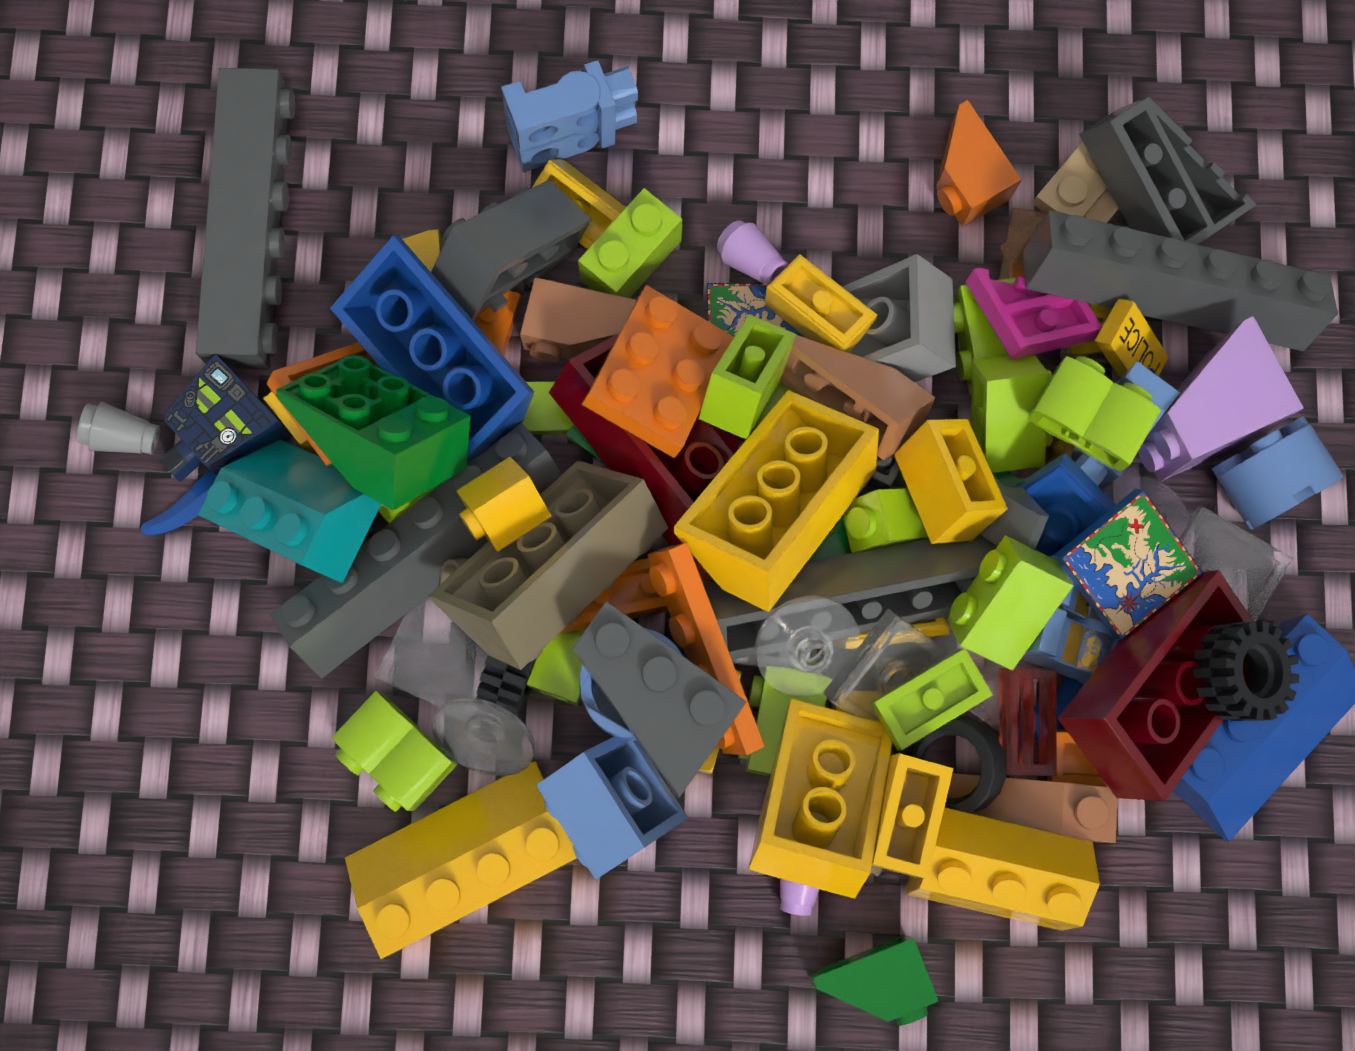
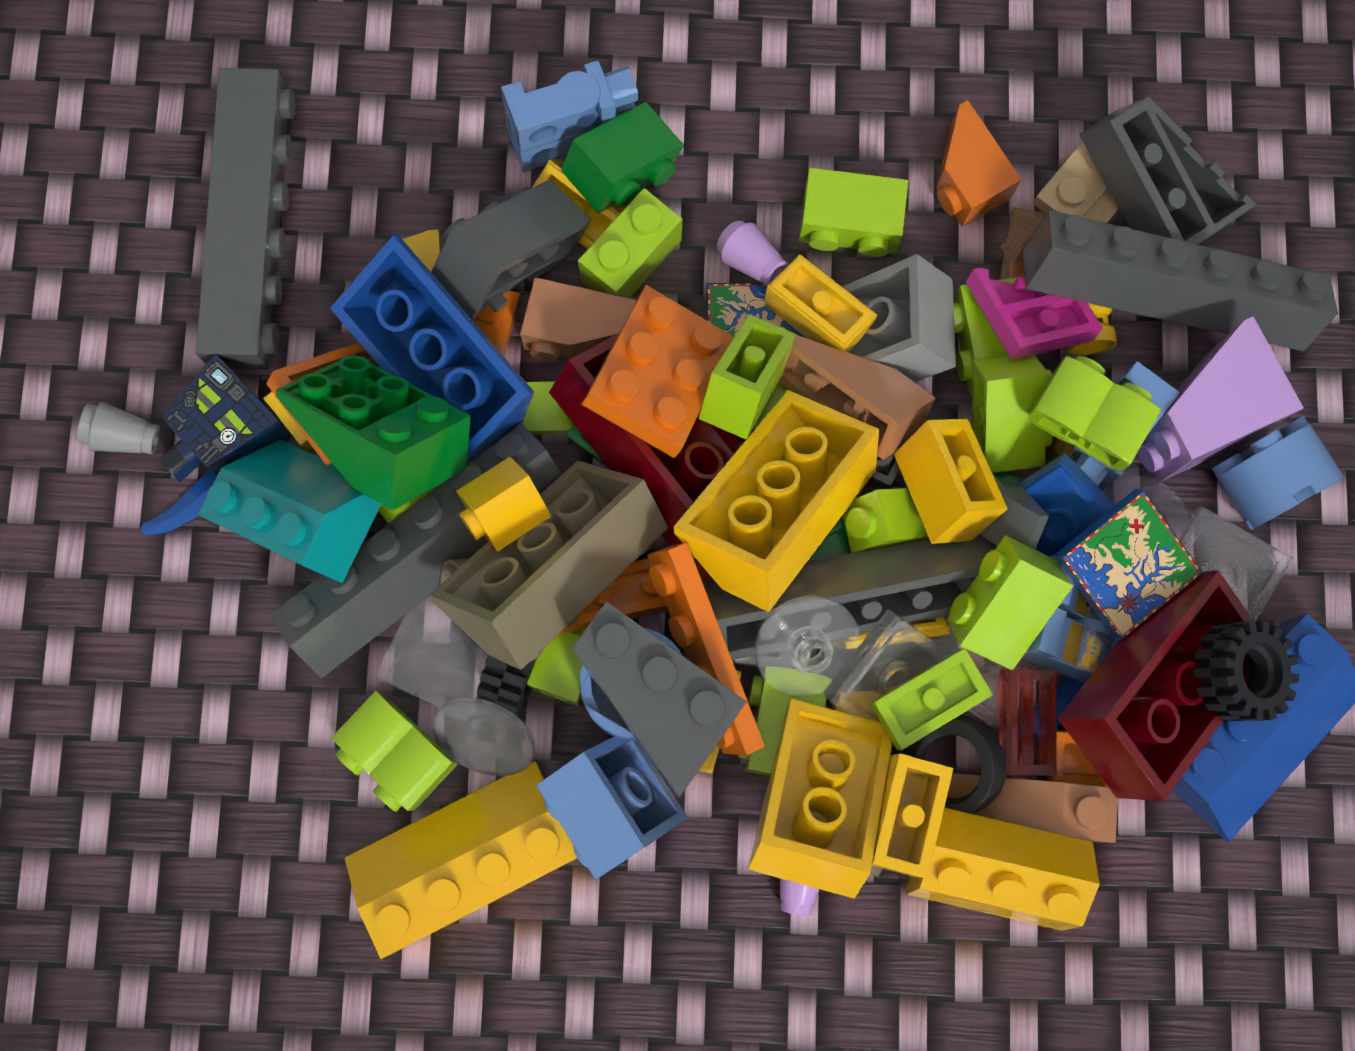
(622, 158): none -> green brick
(853, 212): none -> lime brick
(882, 981): green slope -> none
(1130, 339): yellow tile -> none

